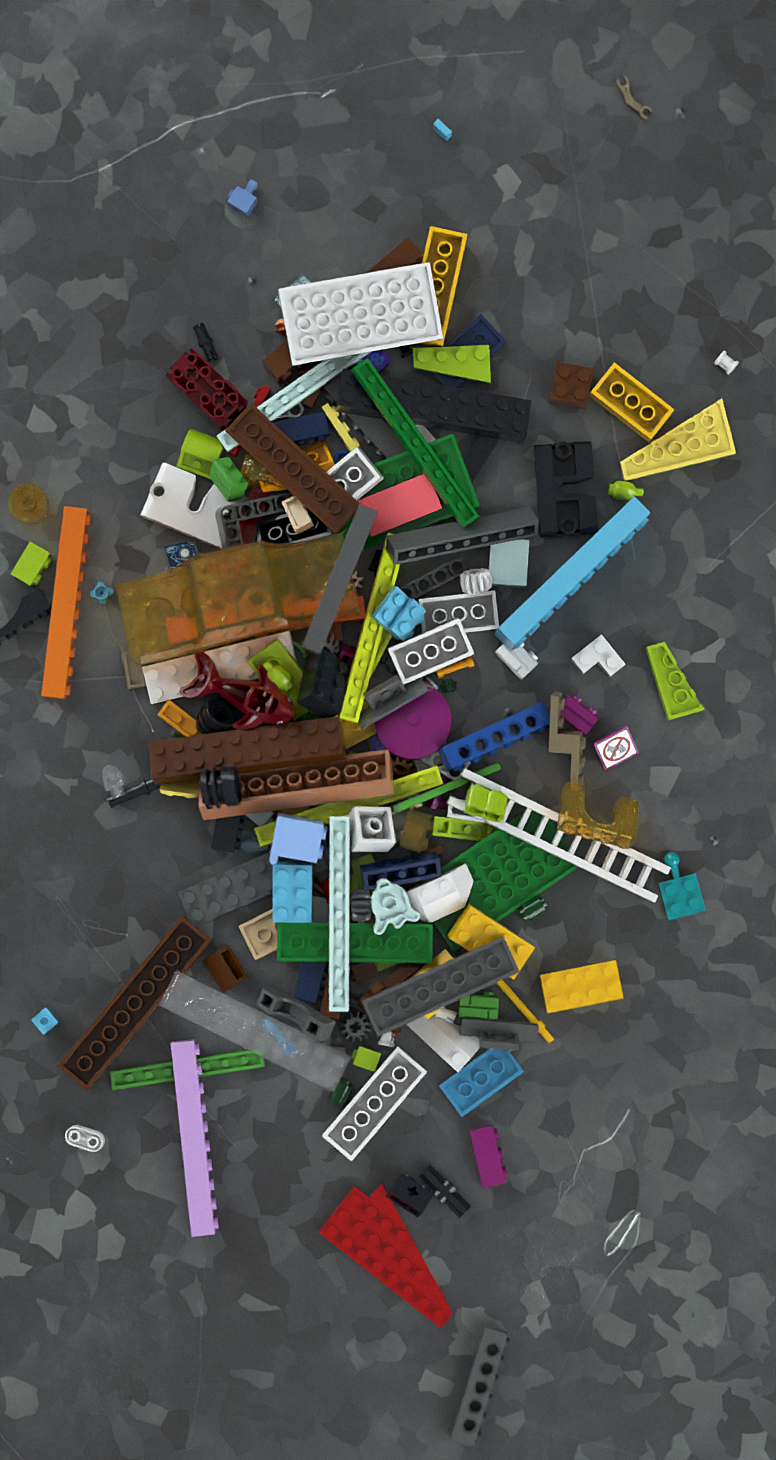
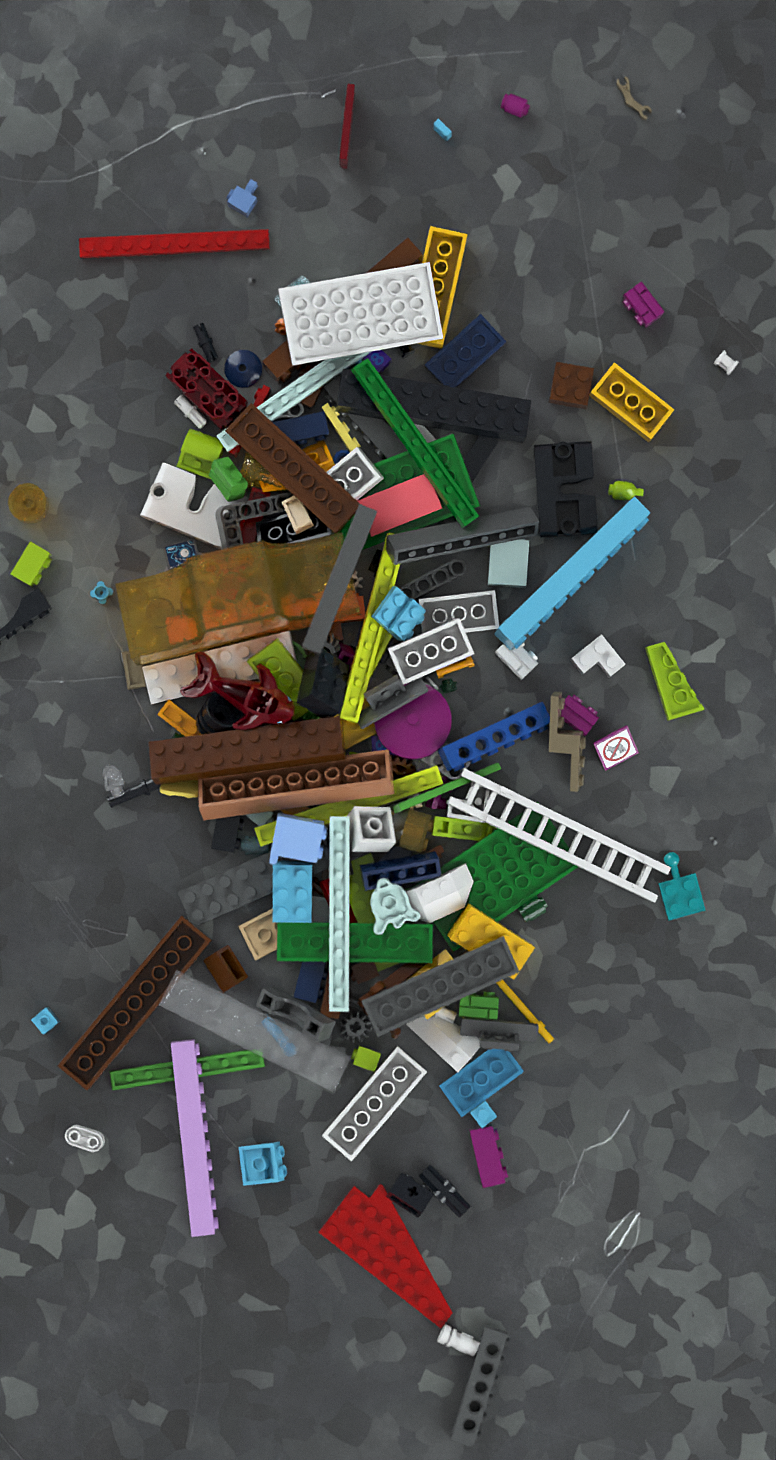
(64, 603): orange brick -> none
(174, 243): none -> red plate
(190, 411): none -> white axle
(217, 787): black wheel -> none
(243, 378): none -> dark blue dish
(262, 1163): none -> medium azure plate
(278, 676): lime plant -> none
(341, 1093): dark green brick -> none
(347, 126): none -> dark red tile
(360, 905): dark grey gear -> none
(386, 1040): white bush -> none
(455, 361): lime wing -> none
(460, 1341): none -> white axle
(476, 580): white gear -> none
(483, 1114): none -> medium azure brick
(485, 803): lime brick -> none
(515, 105): none -> magenta brick
(575, 820): clear yellow arch -> none
(581, 986): yellow brick -> none
(642, 304): none -> magenta brick
(690, 443): light yellow wing -> none

